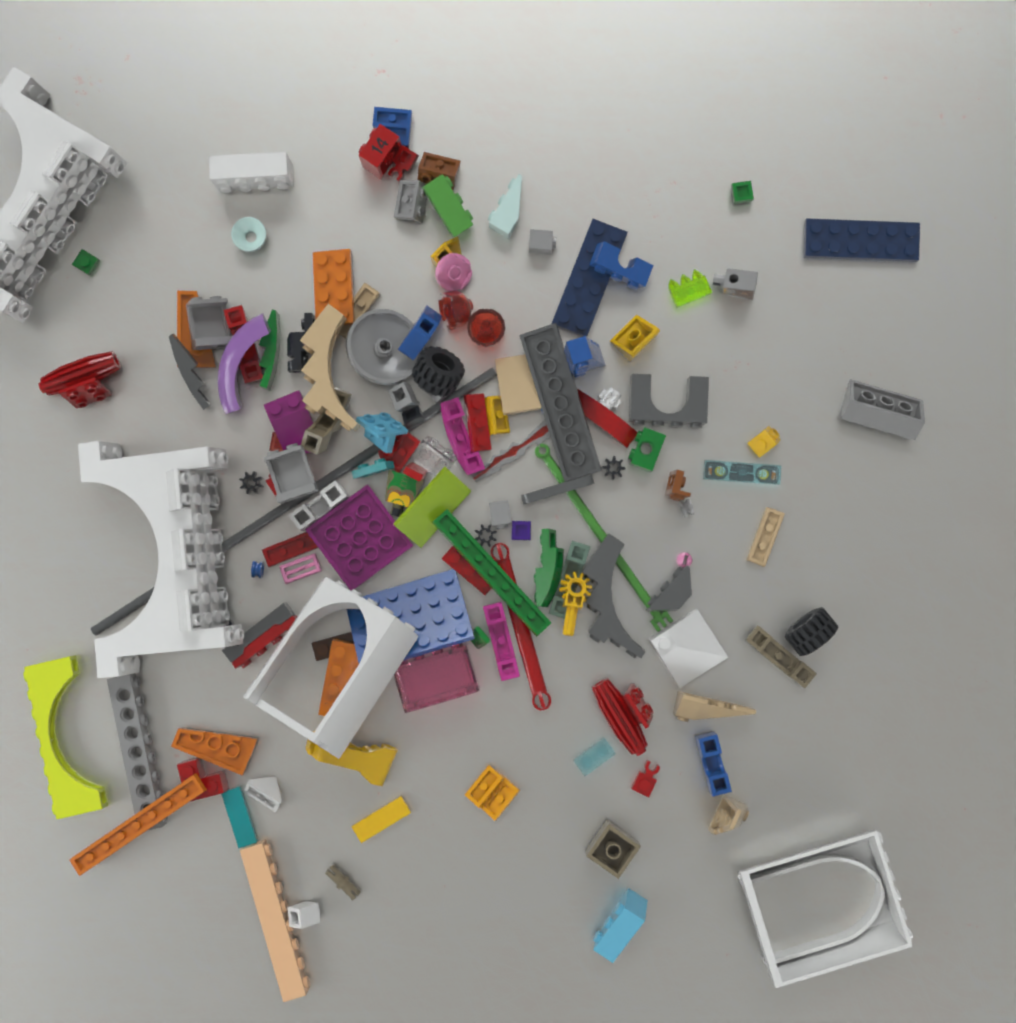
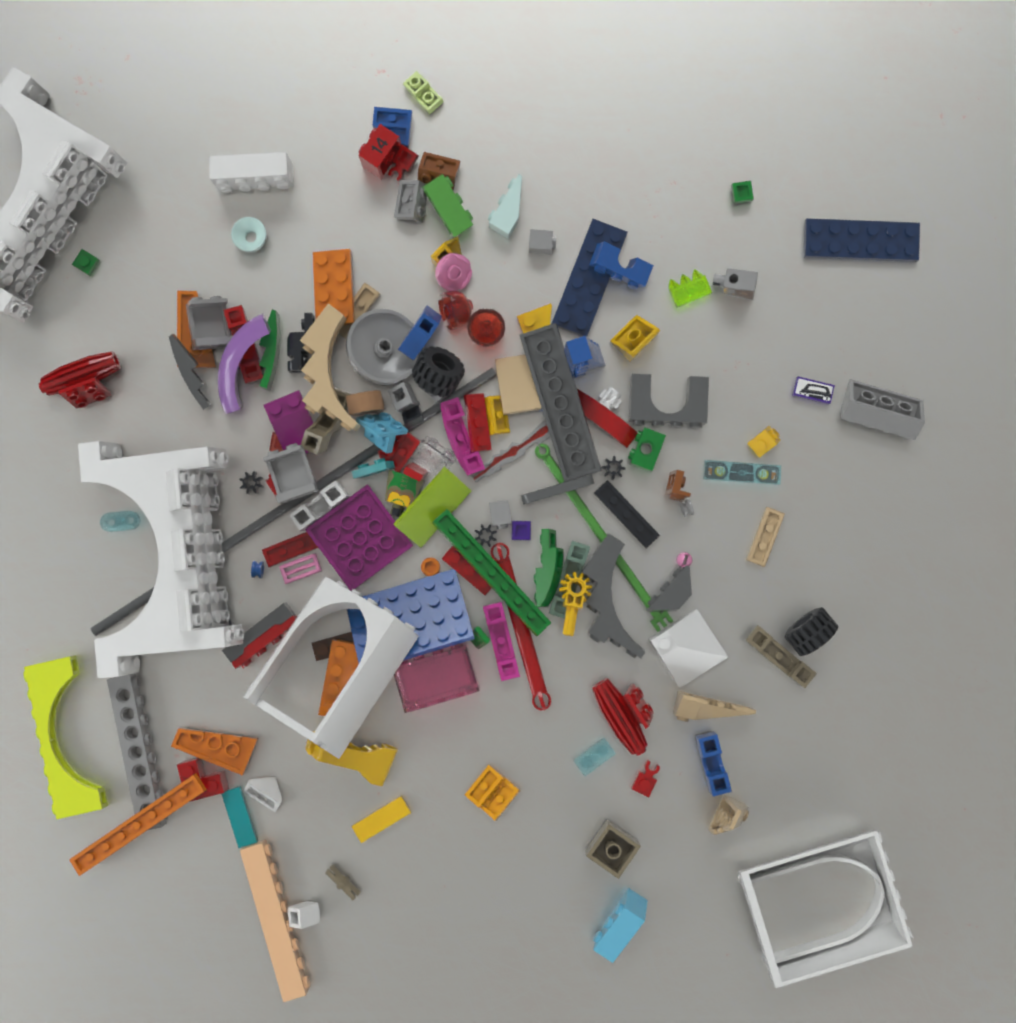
(121, 521): none -> clear light blue plate
(365, 403): none -> medium nougat brick
(423, 93): none -> yellowish green slope
(430, 566): none -> orange tile
(535, 318): none -> yellow wing
(626, 514): none -> black tile
(813, 390): none -> tile

